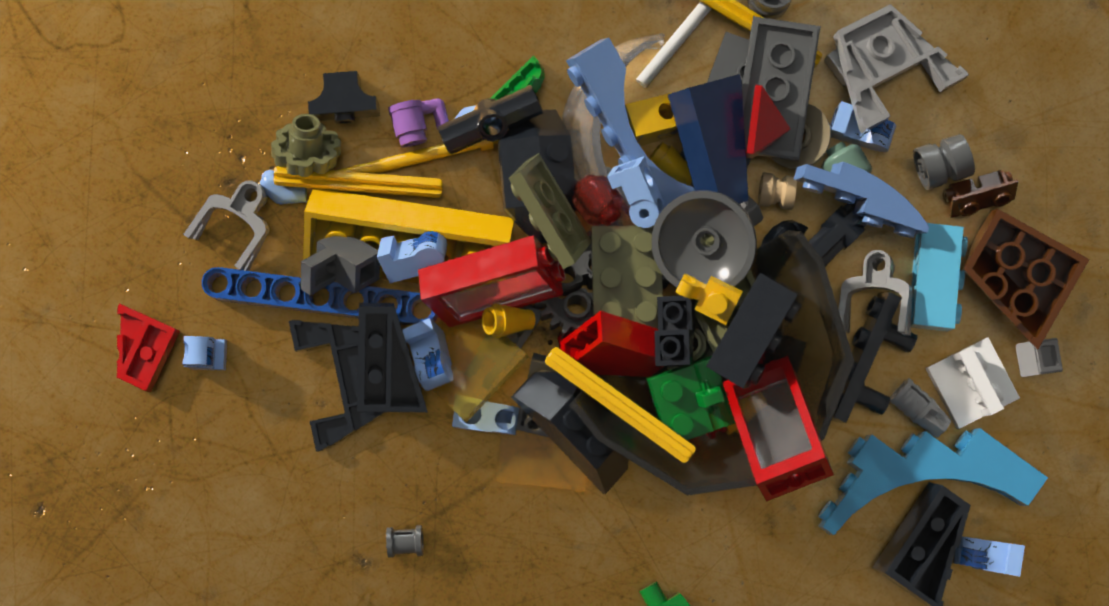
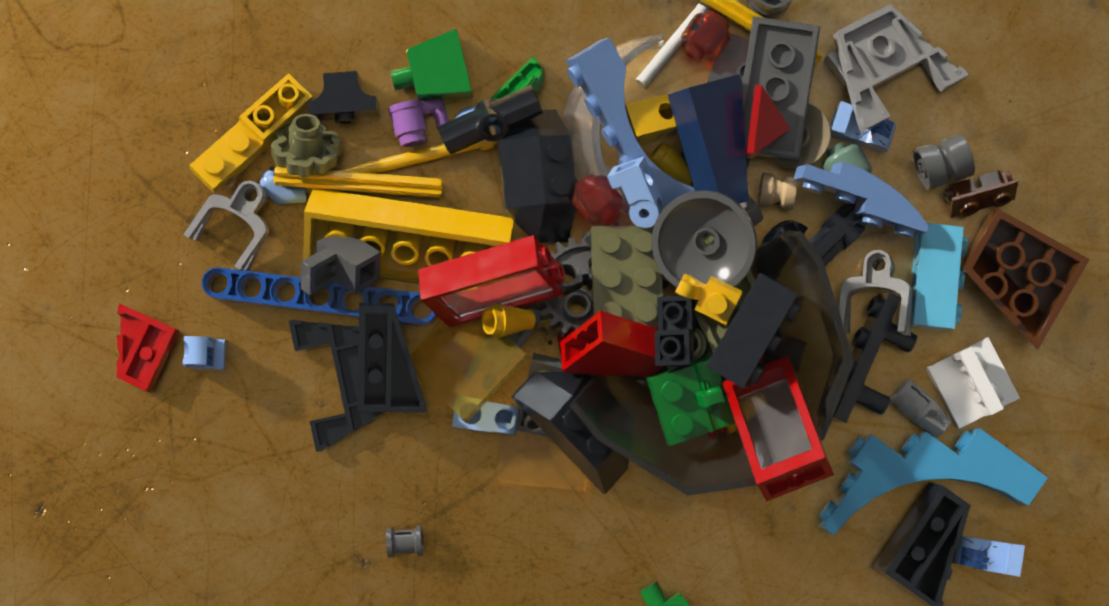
(251, 134): none -> yellow slope
(404, 258): light blue leg -> none
(429, 354): light blue leg -> none
(435, 69): none -> green torso
(550, 211): olive plate -> none
(620, 405): yellow axle -> none
(705, 37): none -> clear red head
(1040, 361): light grey slope -> none

